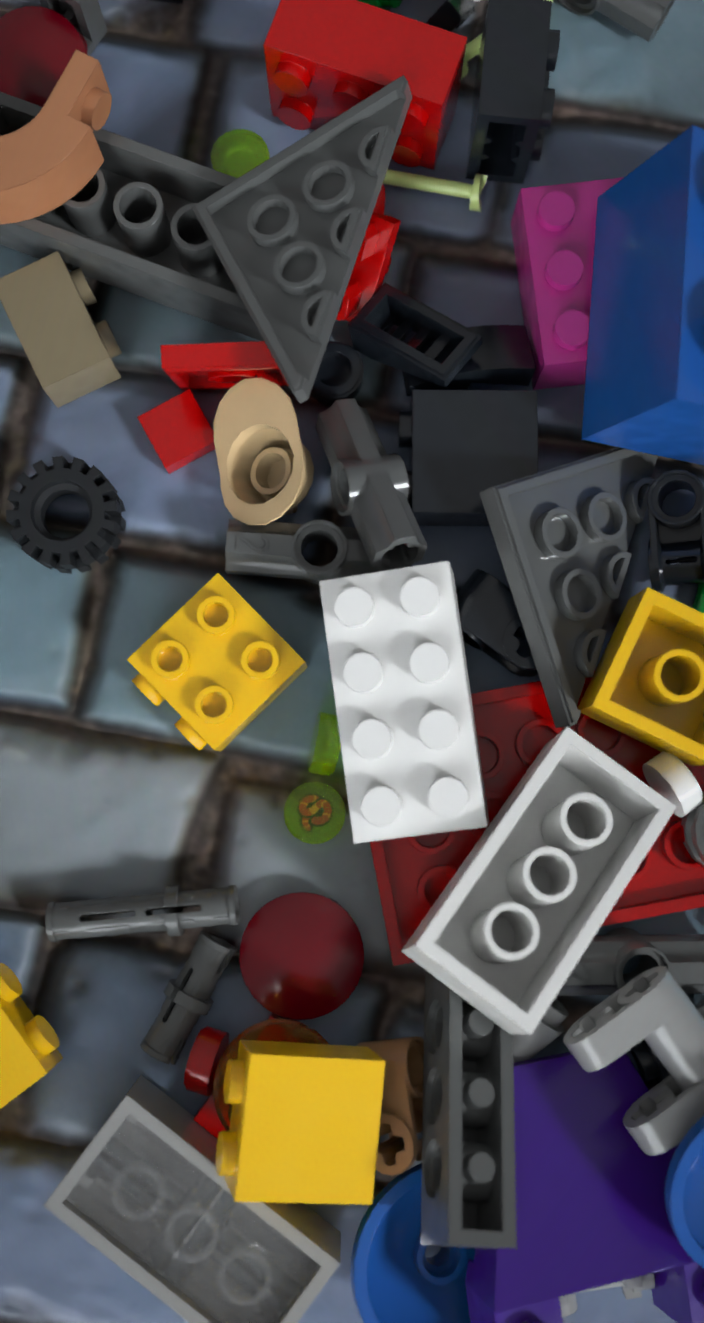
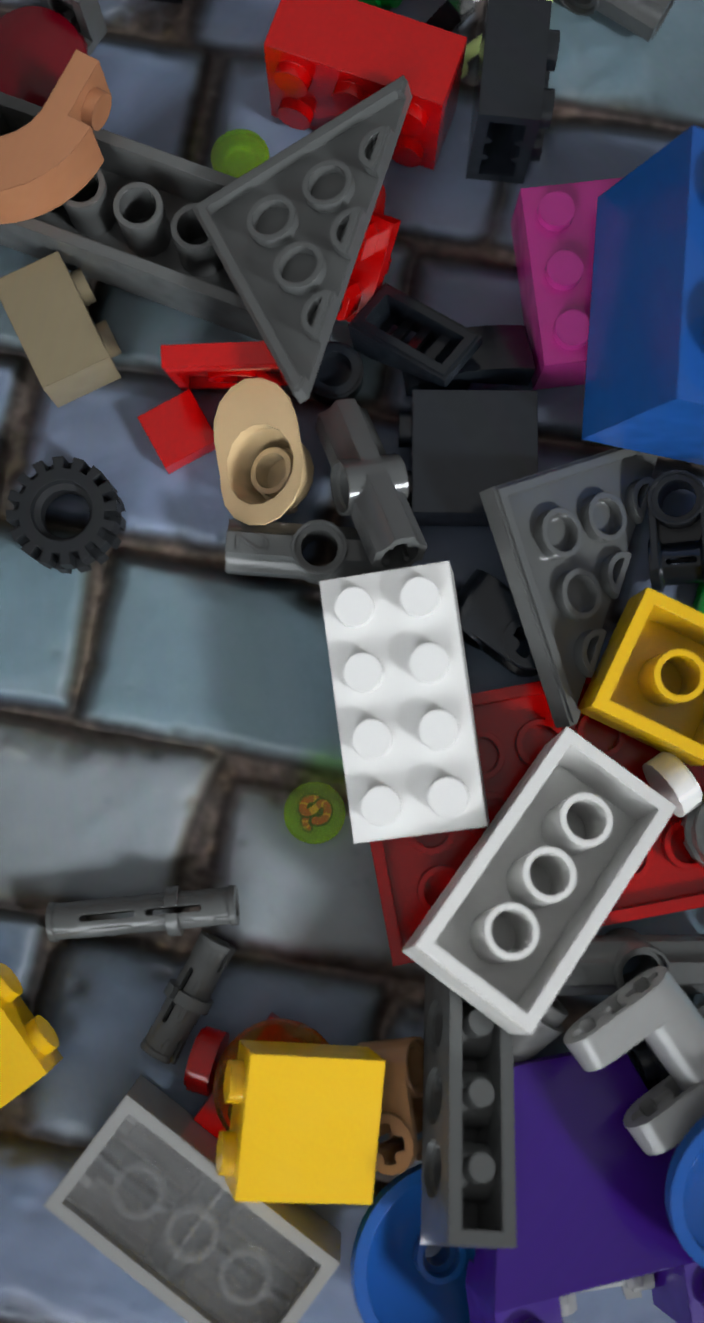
(215, 665): yellow brick -> none
(301, 955): dark red dish -> none
(324, 745): clear neon green tile -> none
(440, 186): yellowish green piece -> none

